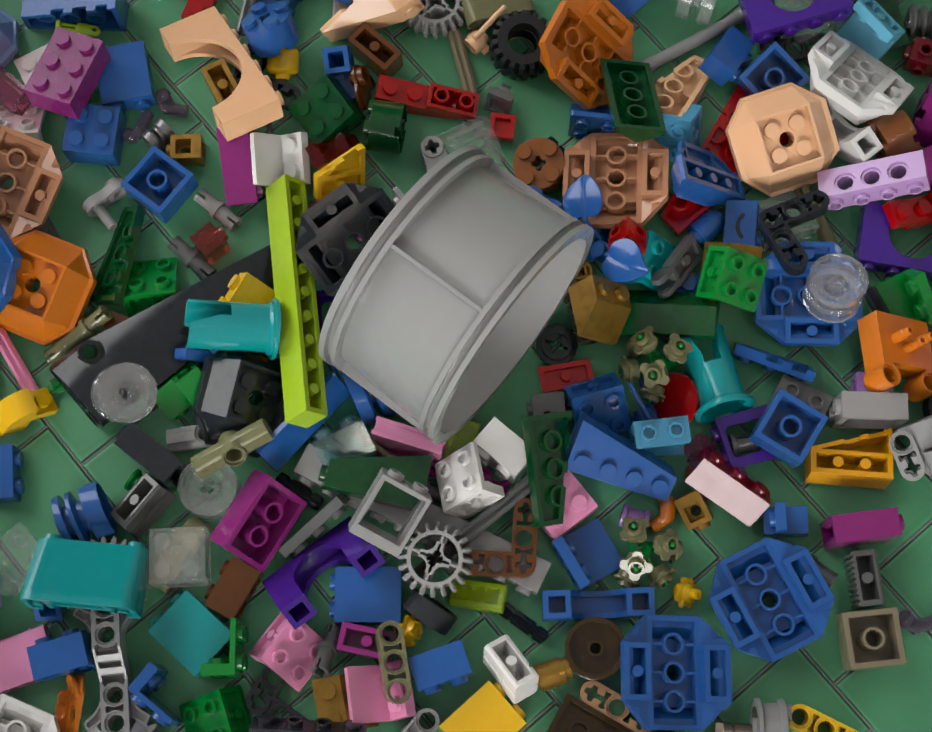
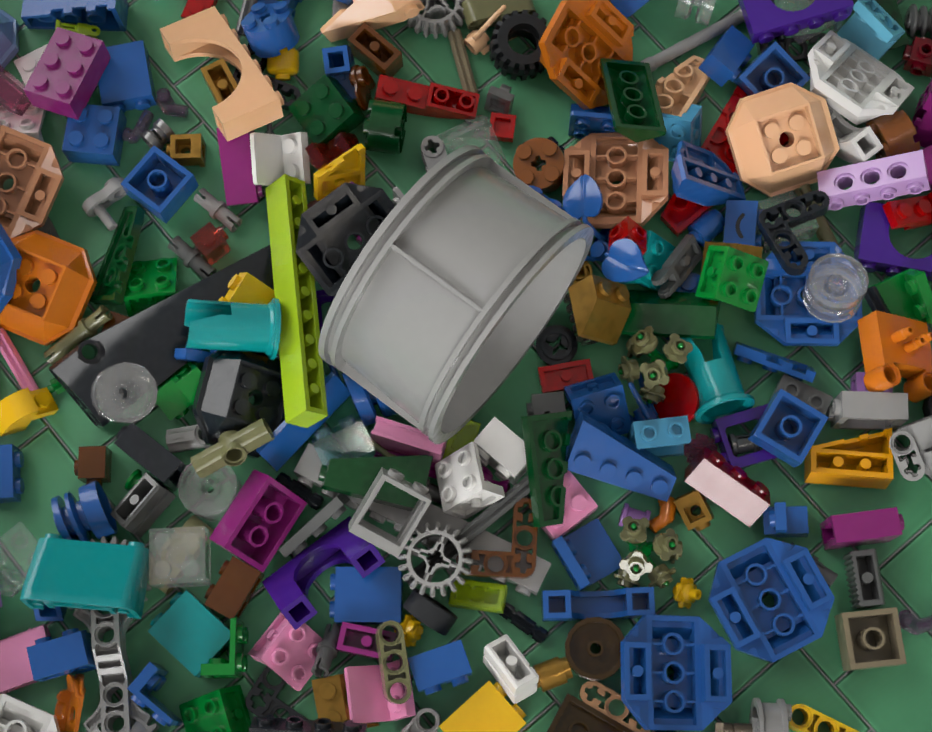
(93, 464): none -> reddish brown brick

